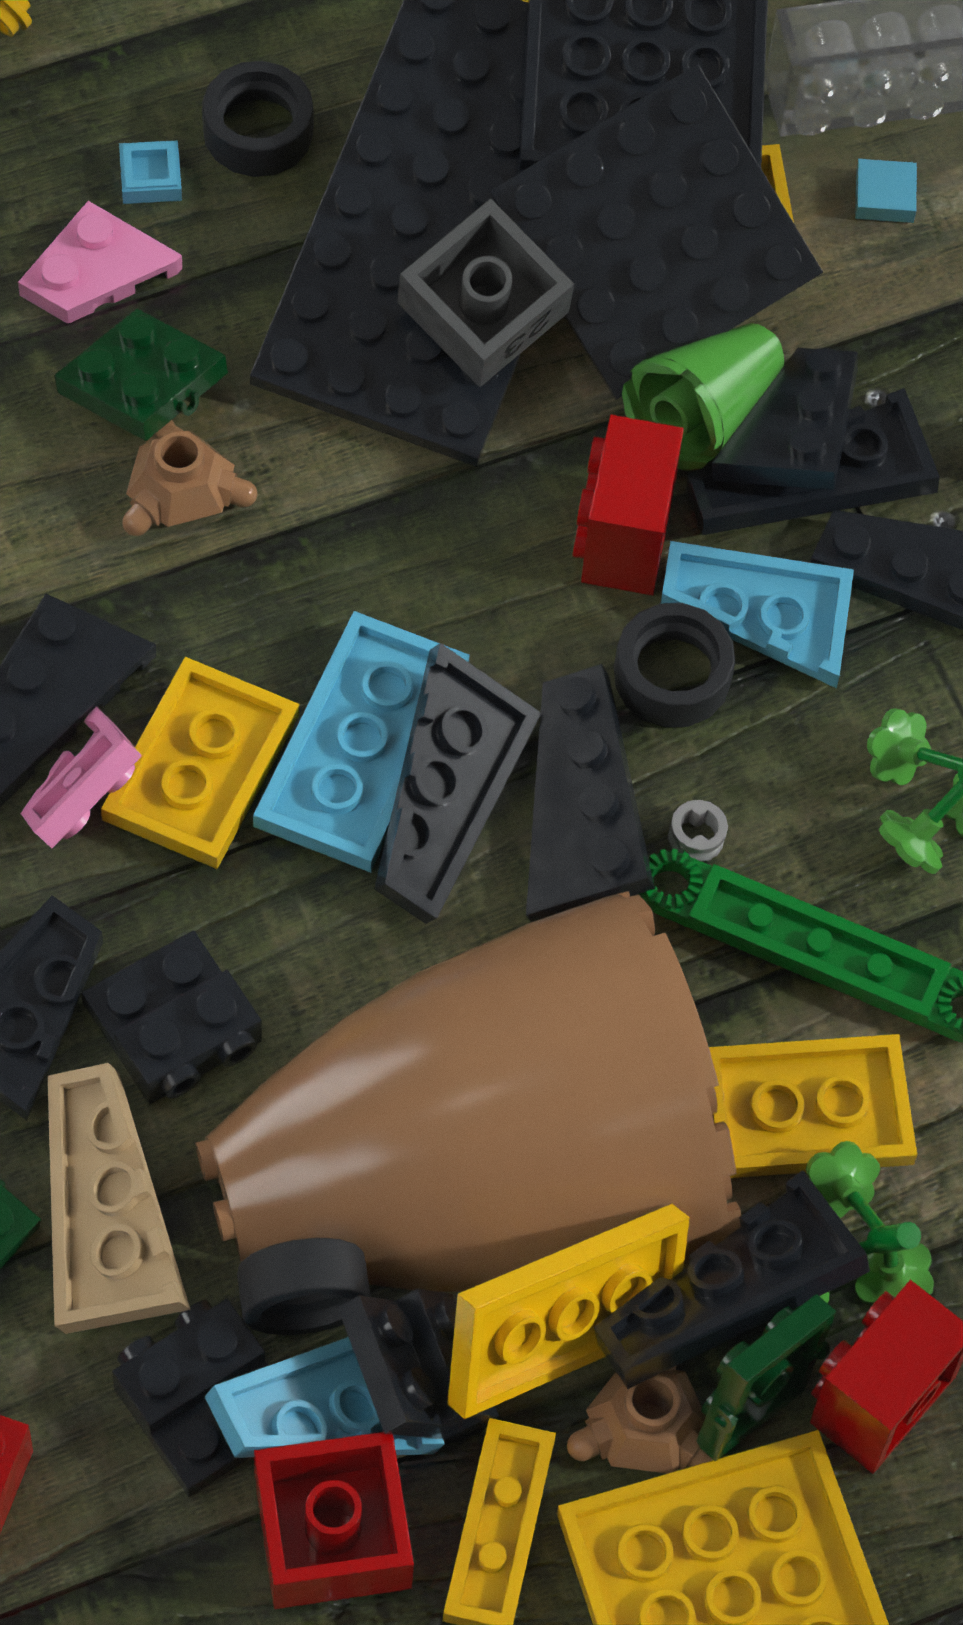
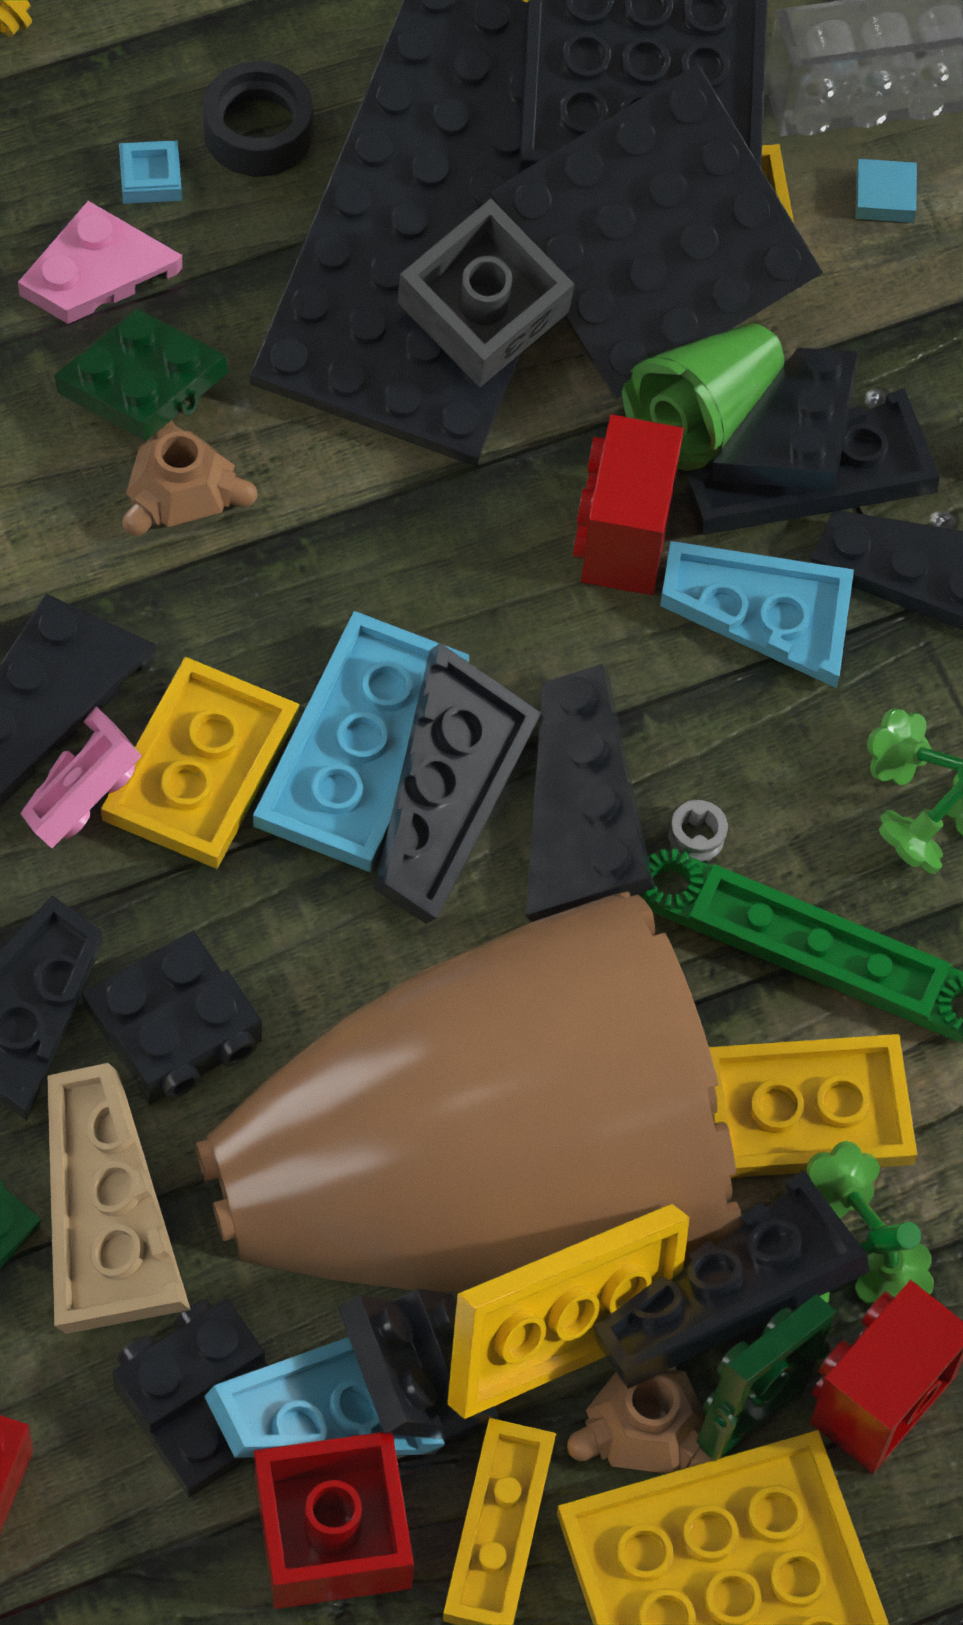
(300, 1285): black tyre -> none
(680, 623): black tyre -> none

